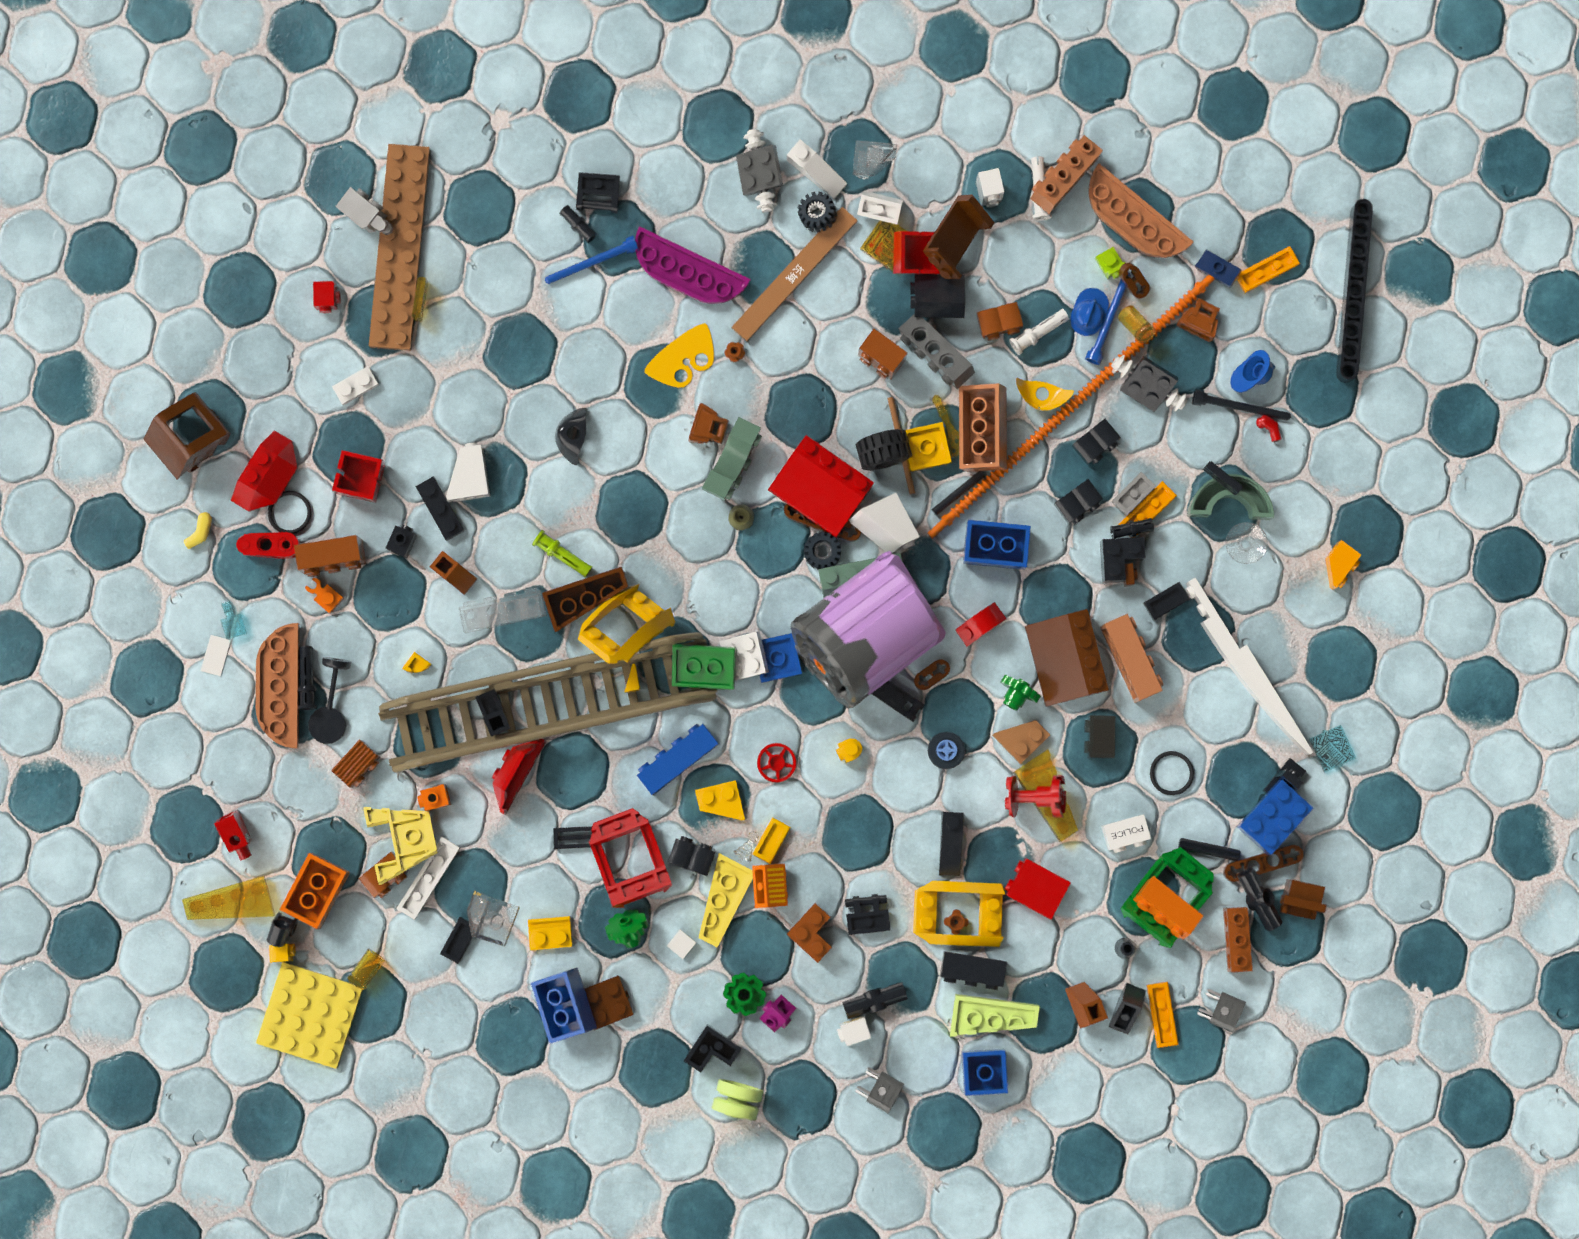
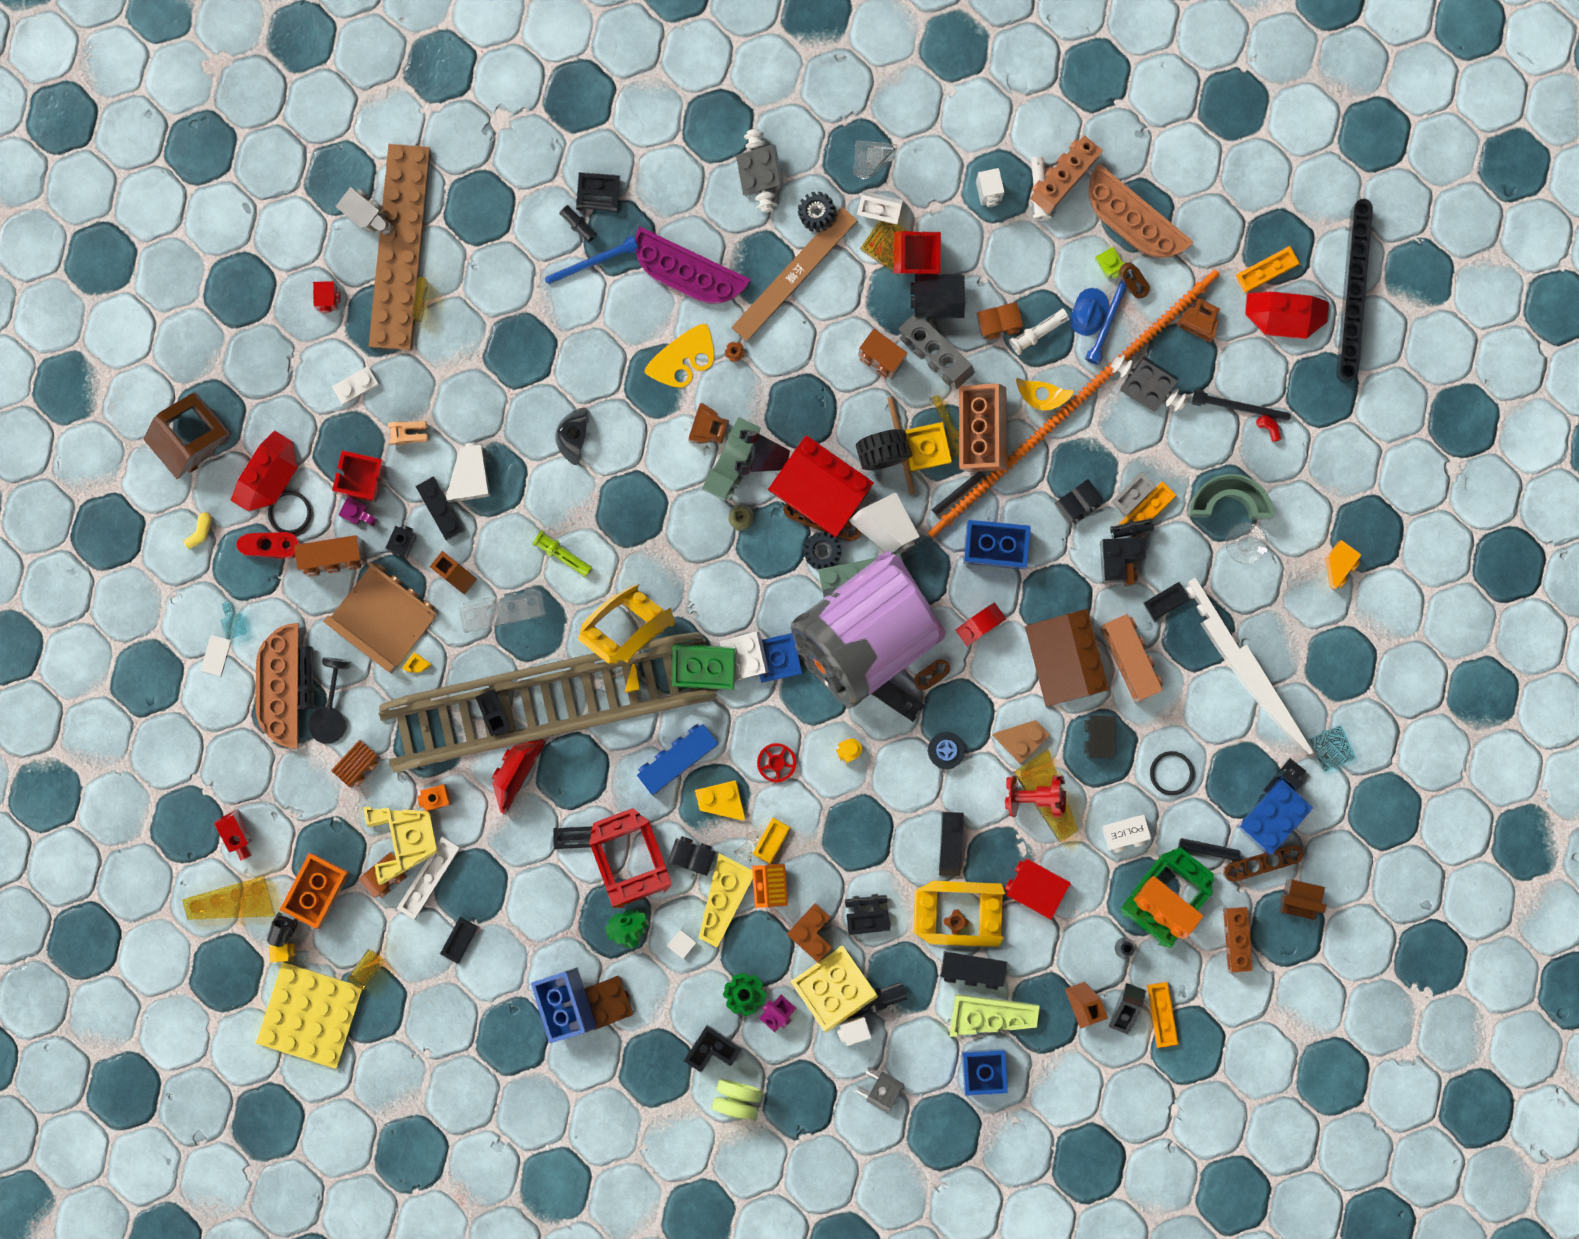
(326, 596): orange plate -> none
(355, 511): none -> magenta plate
(382, 617): none -> medium nougat panel
(404, 438): none -> light nougat piece
(491, 918): clear slope -> none
(550, 933): yellow plate -> none
(579, 597): reddish brown wedge -> none
(765, 454): none -> black flag
(815, 169): white slope -> none
(834, 989): none -> light yellow plate
(956, 234): reddish brown panel -> none
(1018, 693): green plant -> none
(1096, 442): black brick -> none
(1136, 324): clear yellow piece -> none
(1218, 268): dark blue plate -> none
(1222, 478): black tile -> none
(1226, 1011): dark grey piece -> none
(1253, 371): blue piece -> none
(1259, 899): black piece -> none
(1286, 313): none -> red wedge

